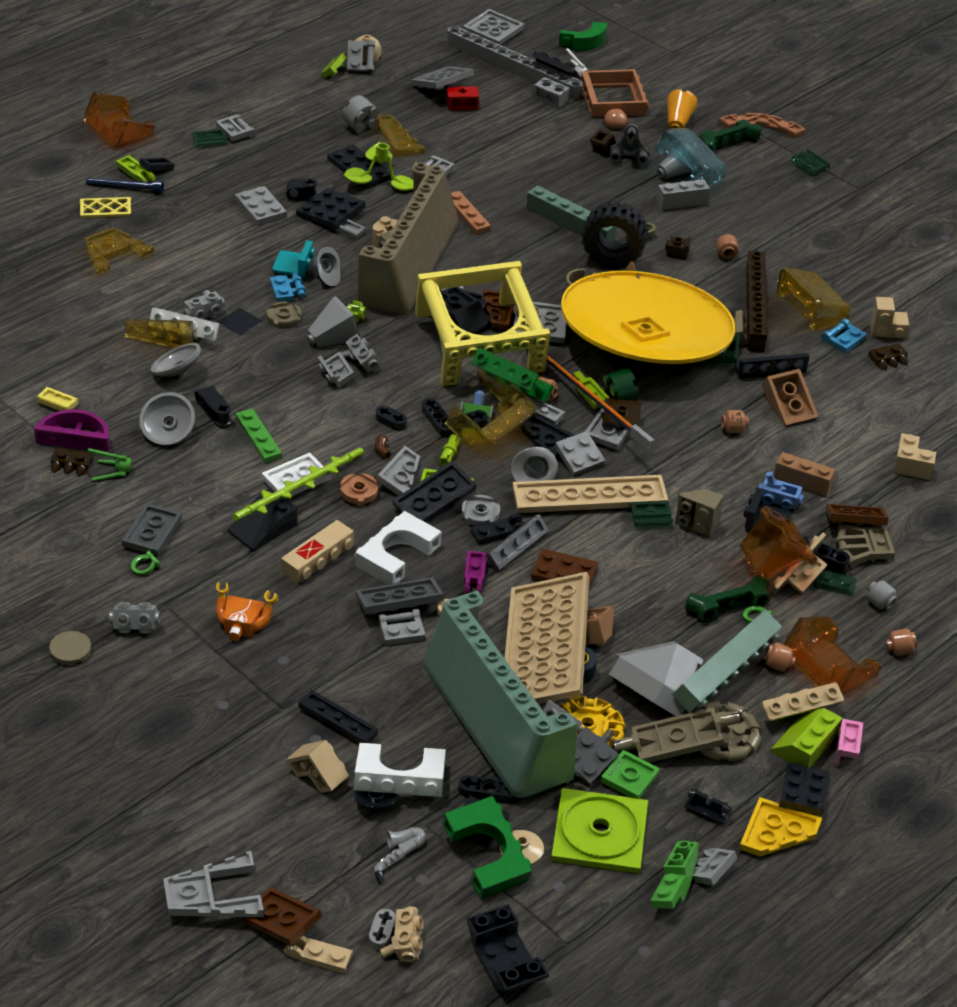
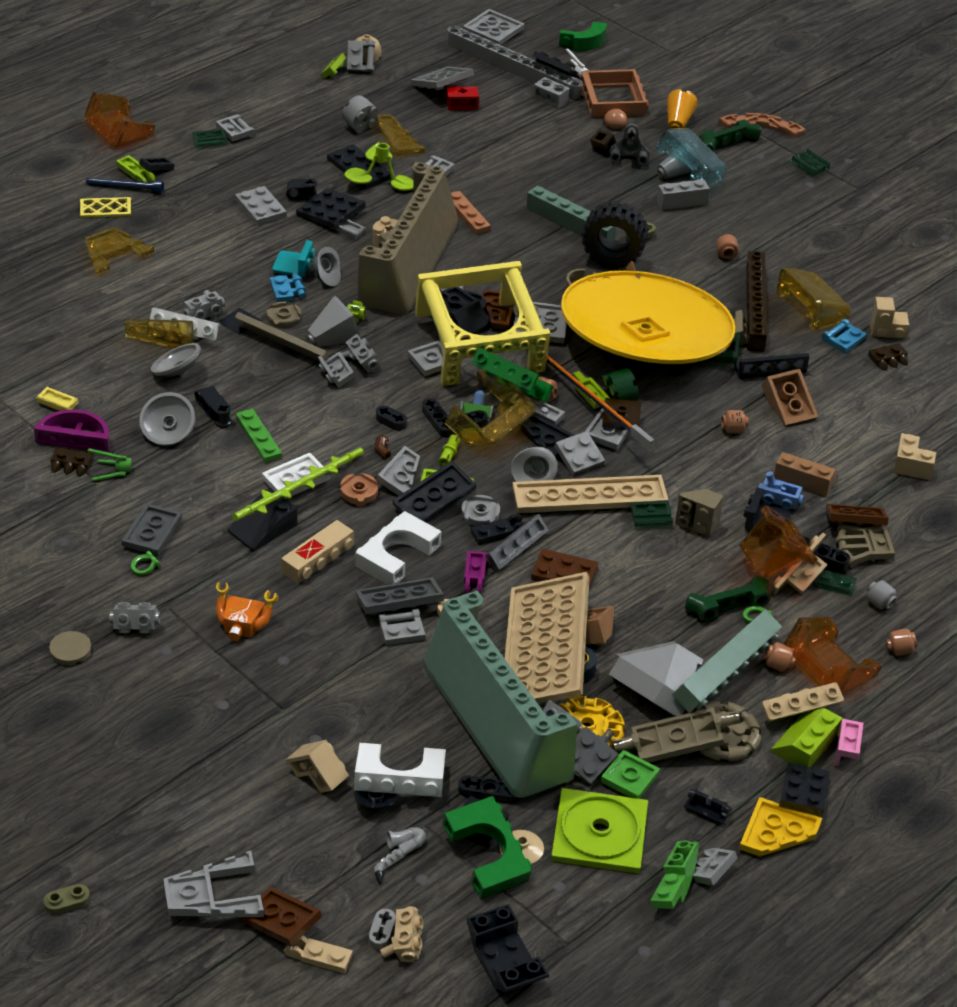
(67, 899): none -> olive plate
(280, 337): none -> dark tan tile
(338, 717): black plate -> none
(427, 358): none -> light grey plate
(678, 247): dark brown brick -> none

